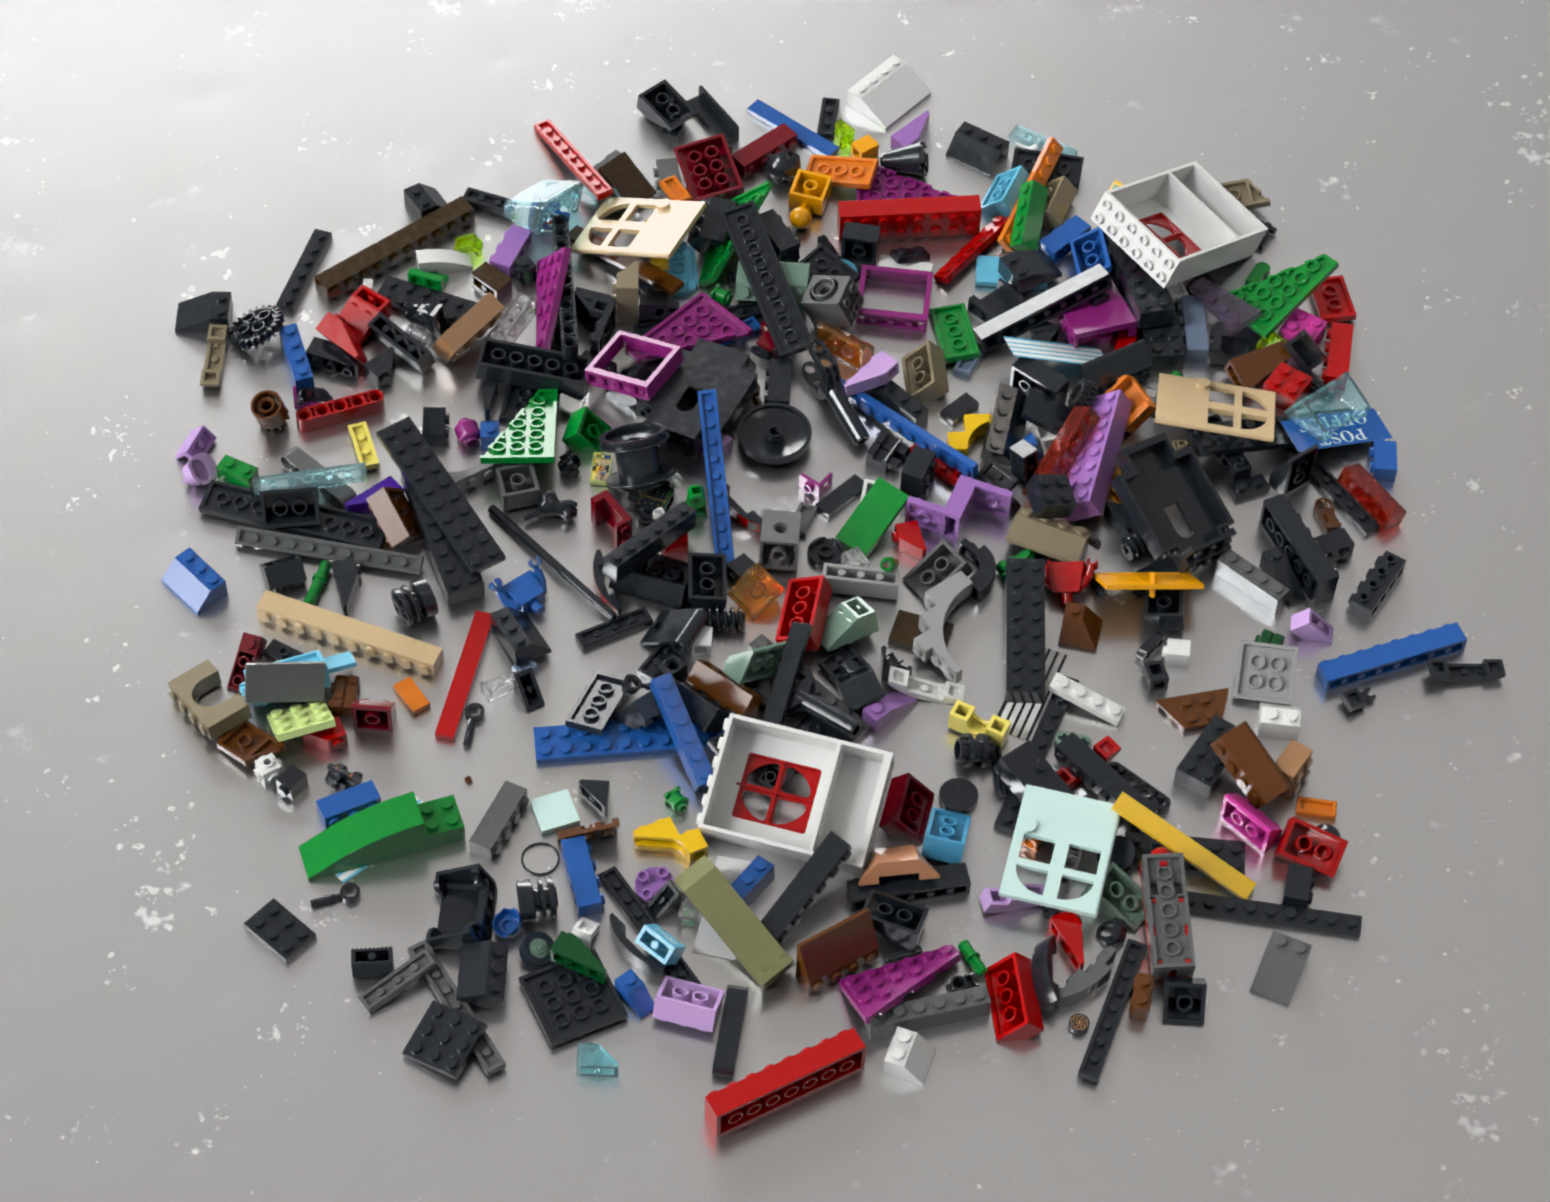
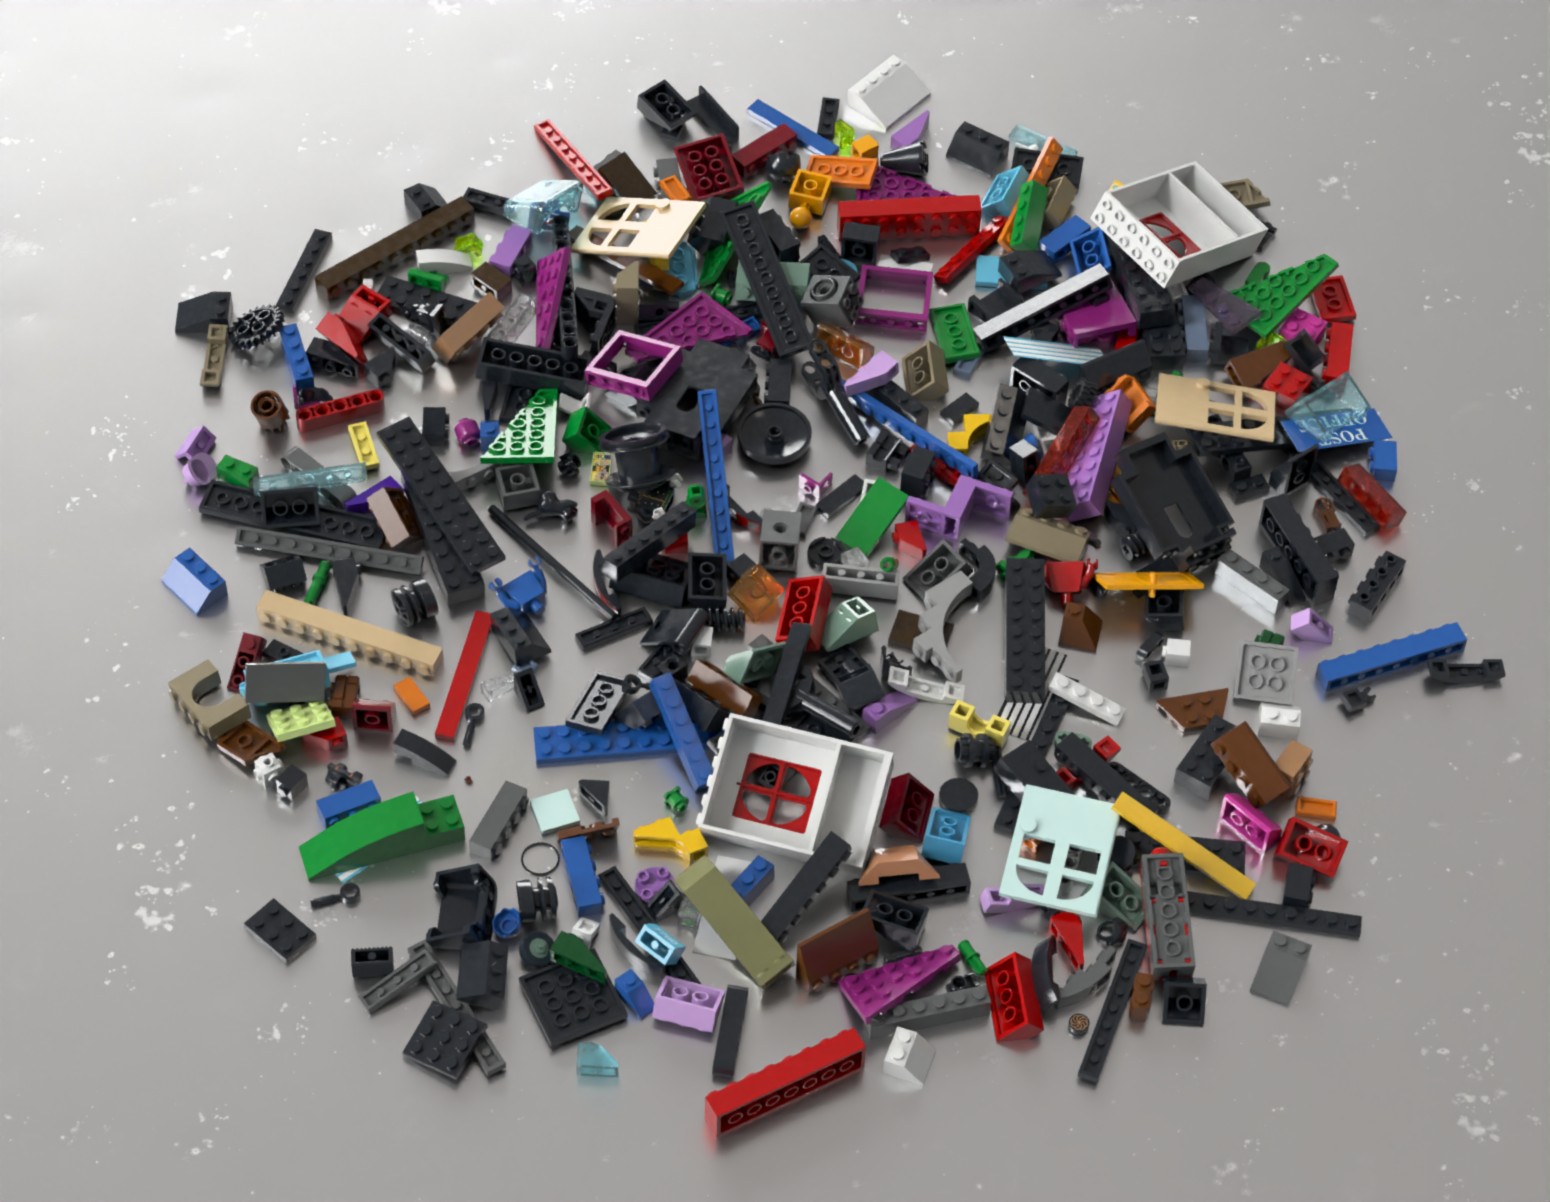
(423, 753): none -> black slope

